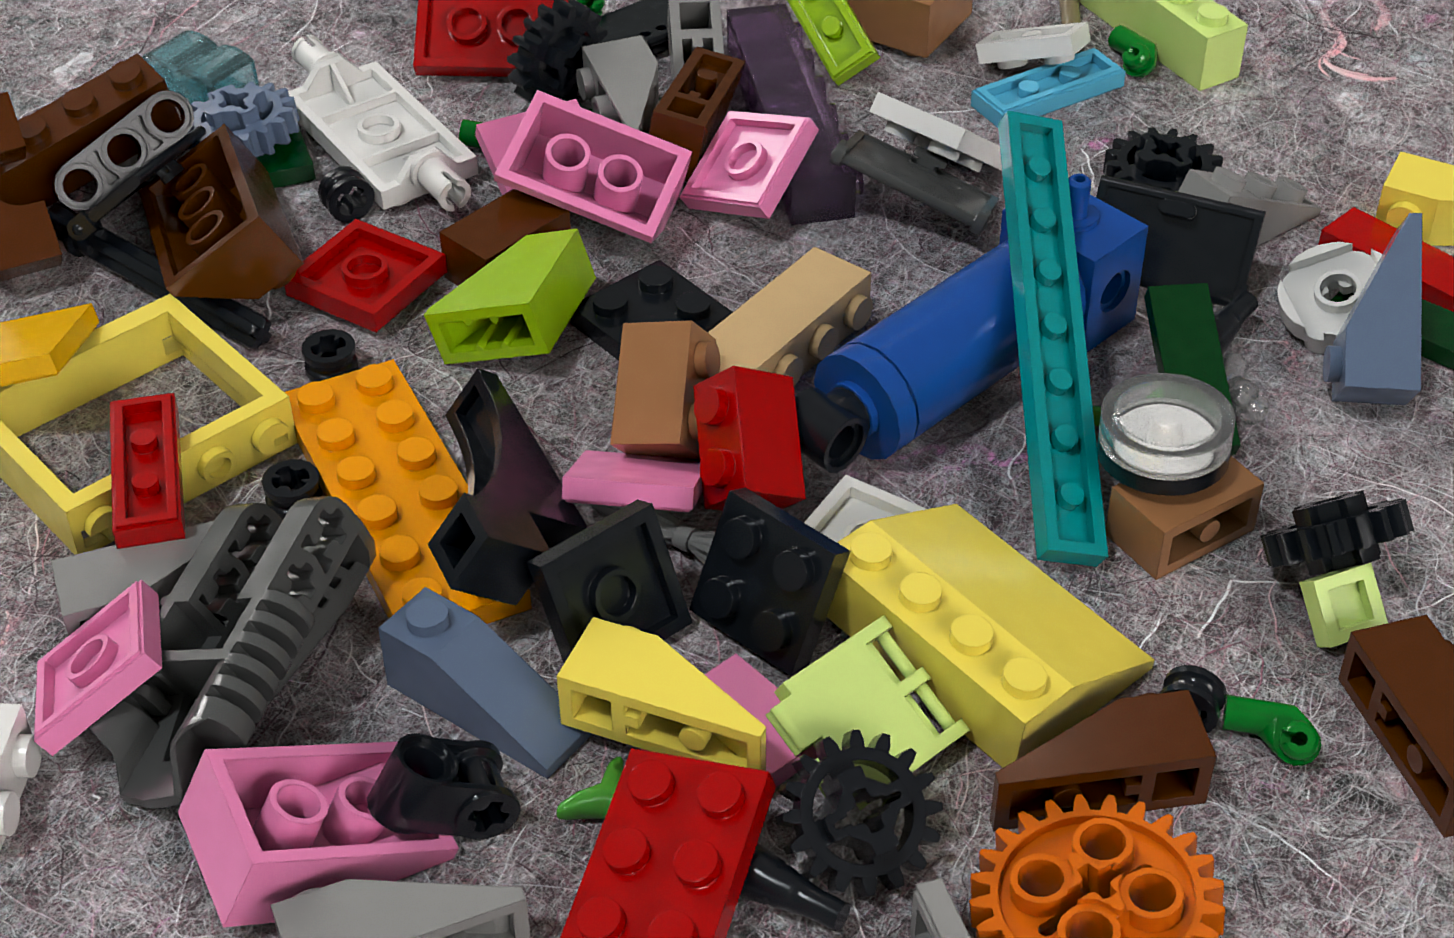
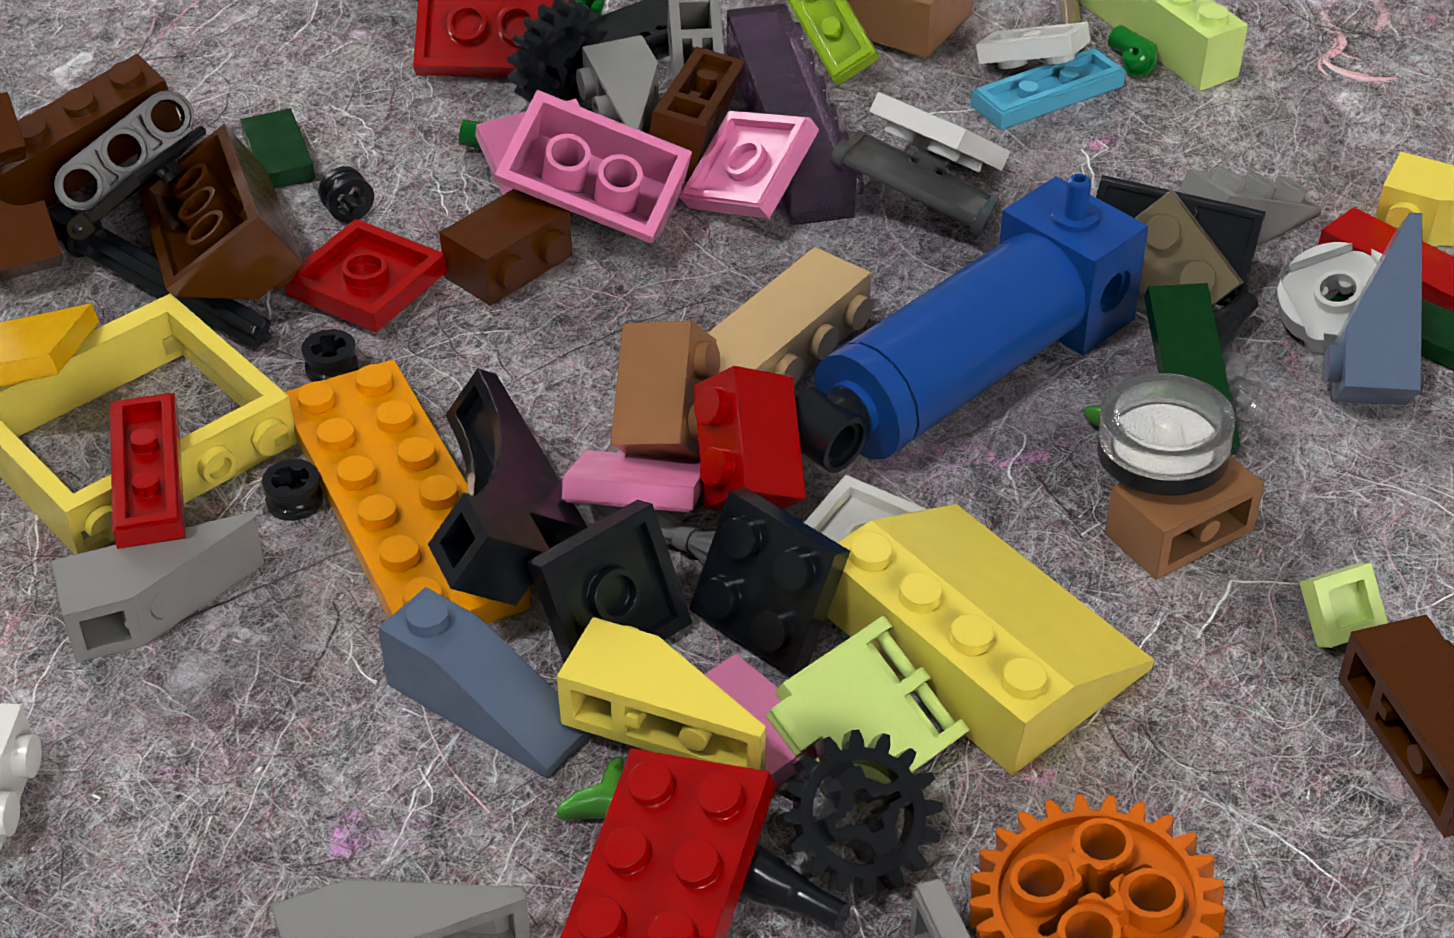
(97, 666): bright pink tile -> none
(198, 66): clear light blue brick -> none
(239, 650): dark grey connector -> none
(253, 113): sand blue gear -> none
(292, 823): bright pink slope -> none
(380, 130): white plate -> none
(436, 786): black piece -> none
(514, 301): lime slope -> none
(645, 296): black plate -> none
(1051, 343): teal plate -> none
(1133, 749): reddish brown slope -> none
(1158, 158): black gear -> none
(1182, 251): none -> dark tan wing
(1205, 688): black bush -> none
(1277, 724): green arm -> none
(1337, 533): black gear -> none

